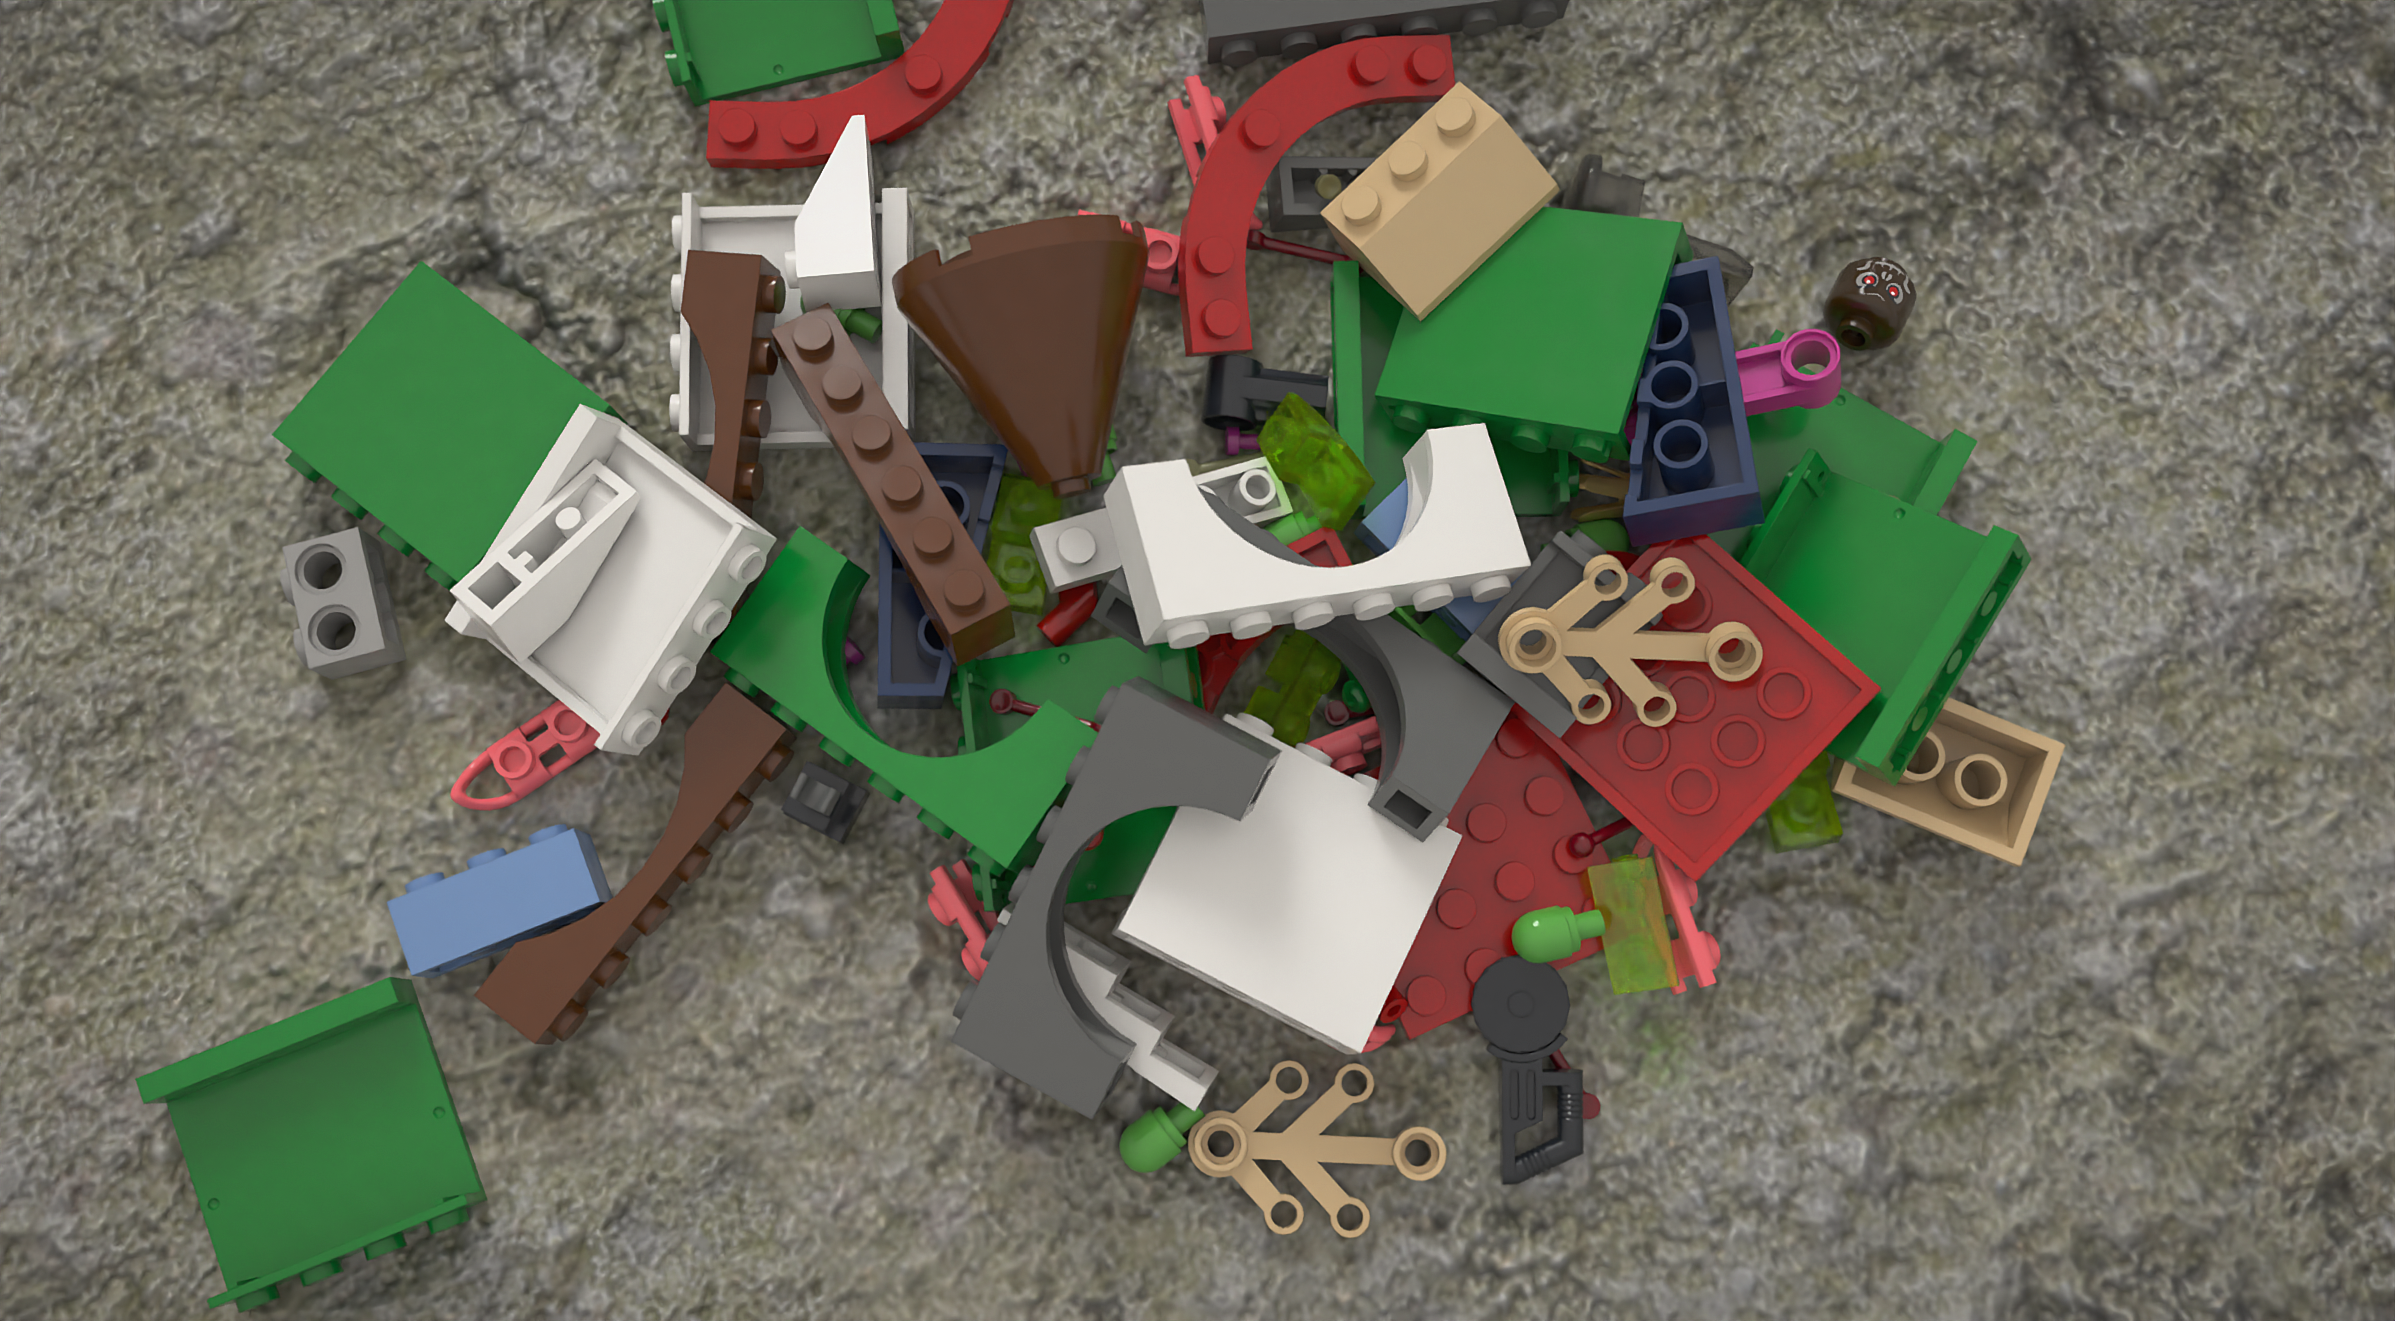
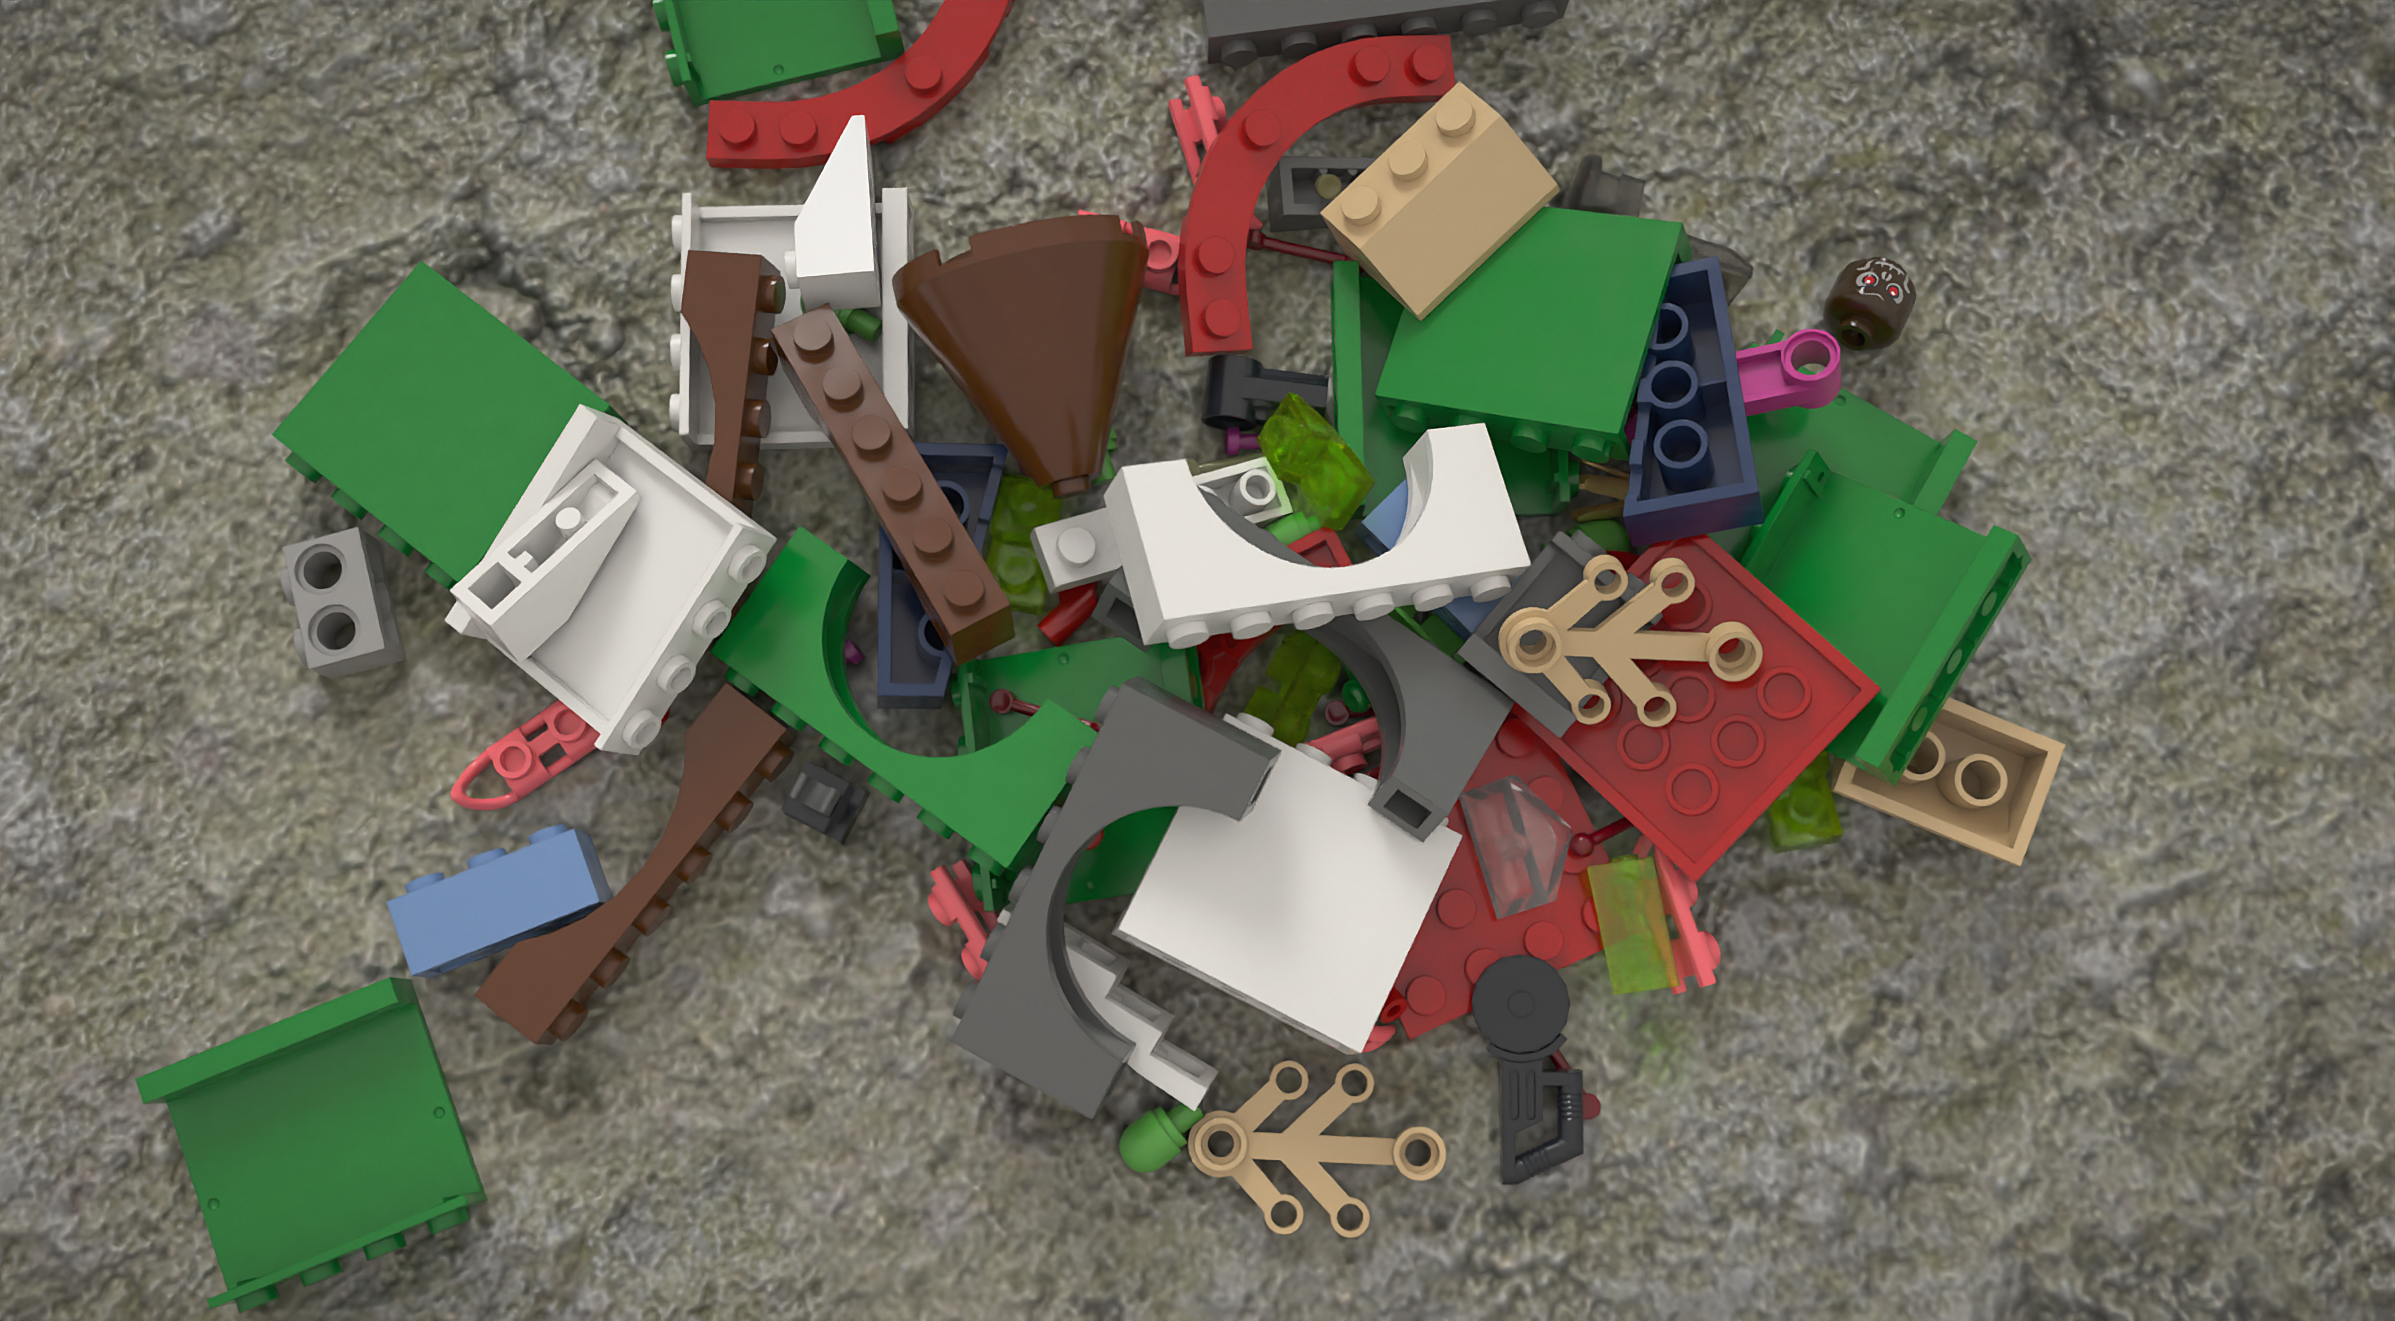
(1517, 844): none -> clear slope
(1554, 933): bright green cylinder -> none

